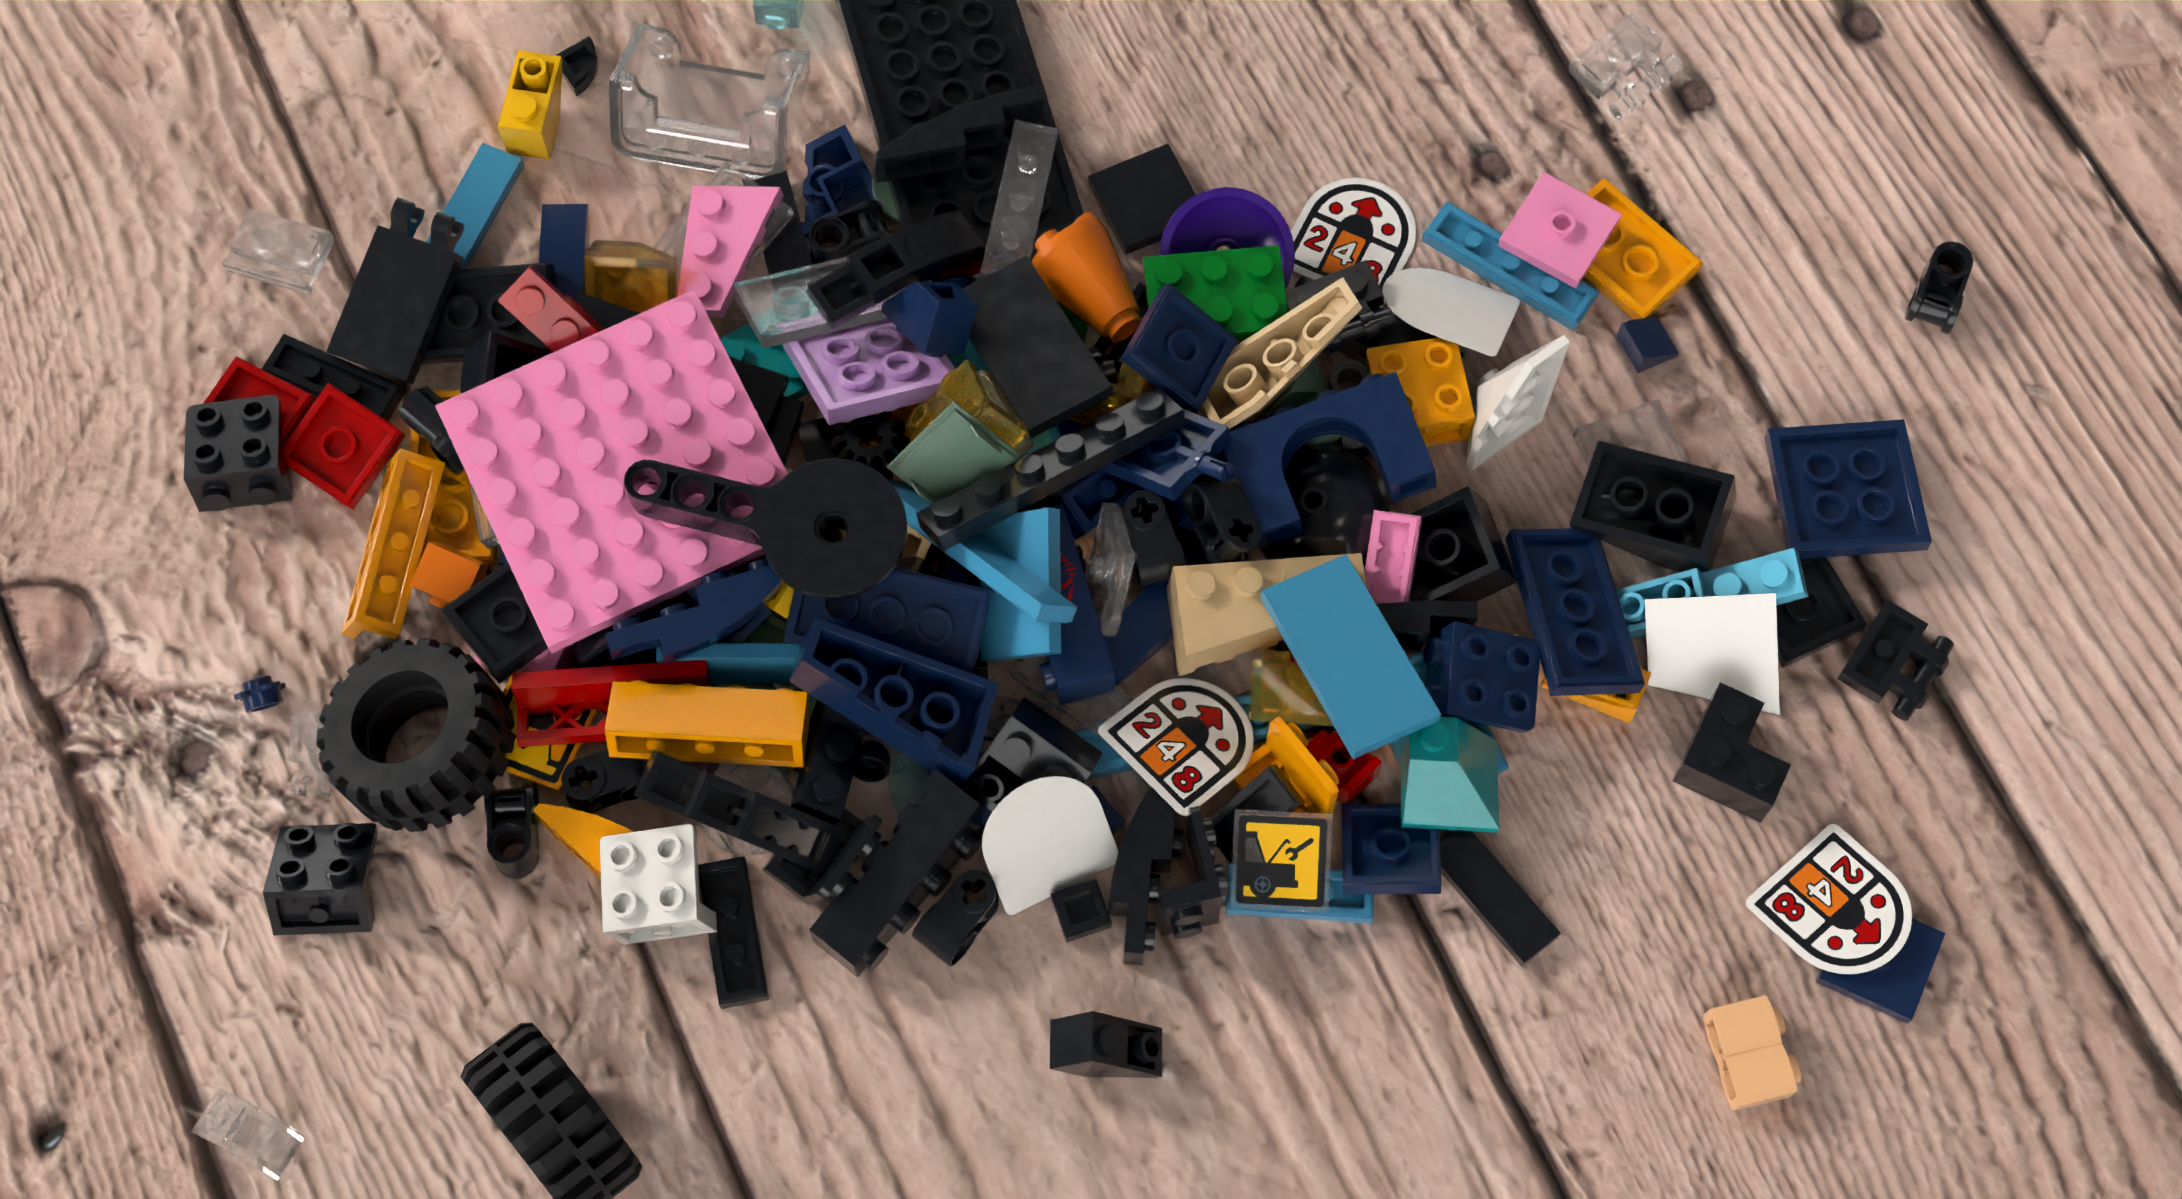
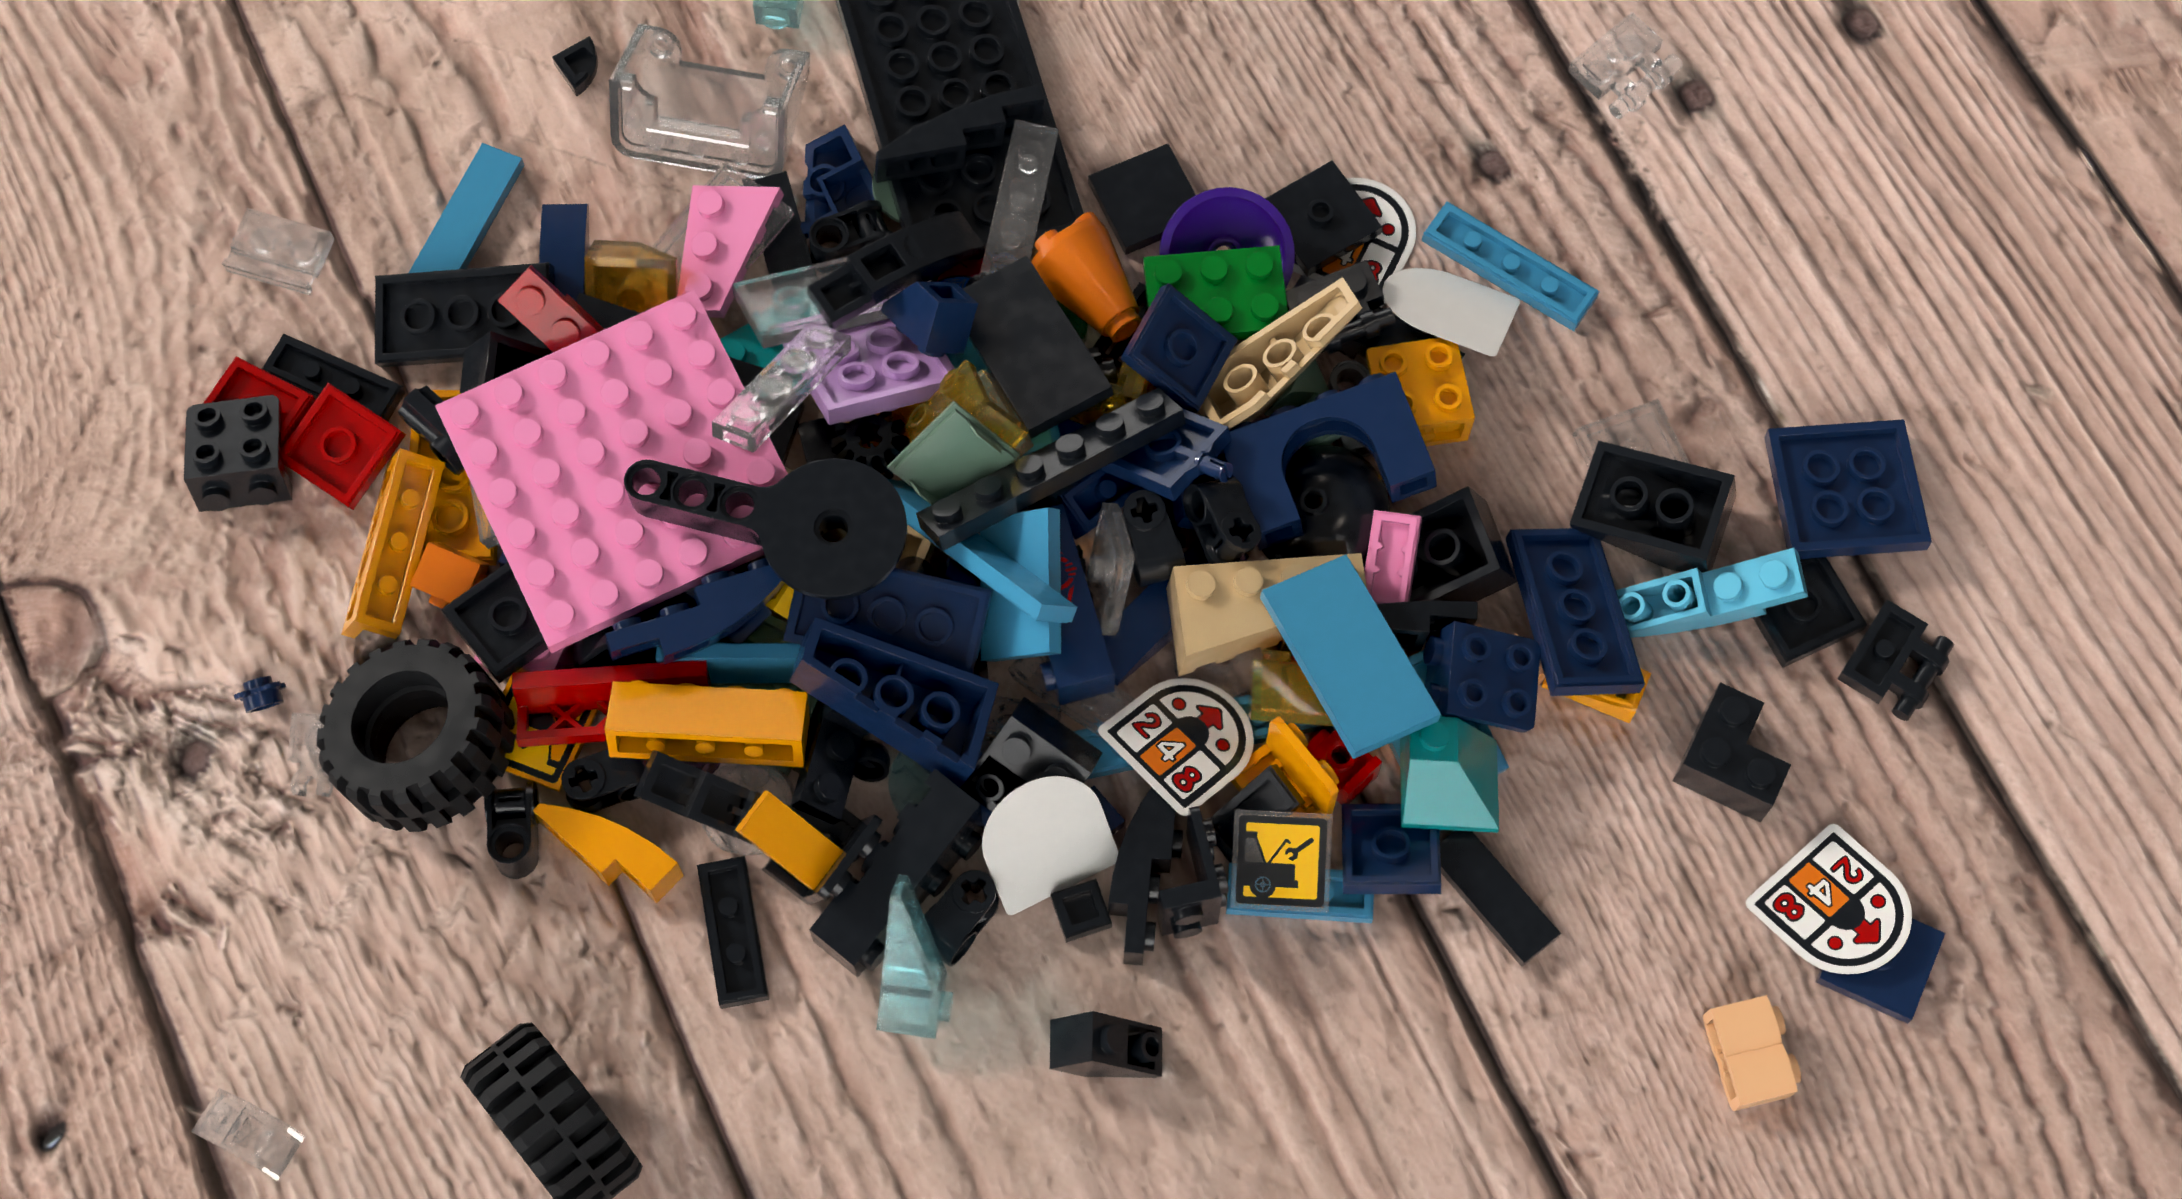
(321, 879): black bracket -> none
(399, 294): black tile -> none
(532, 105): yellow slope -> none
(652, 886): white bracket -> none
(781, 386): none -> clear plate
(789, 840): none -> light orange tile
(913, 972): none -> clear light blue slope
(1324, 217): none -> black plate
(1513, 400): white wedge -> none
(1559, 230): bright pink plate -> none
(1640, 260): light orange tile -> none
(1646, 343): dark blue slope -> none
(1713, 641): white sticker -> none
(1939, 293): black piece -> none

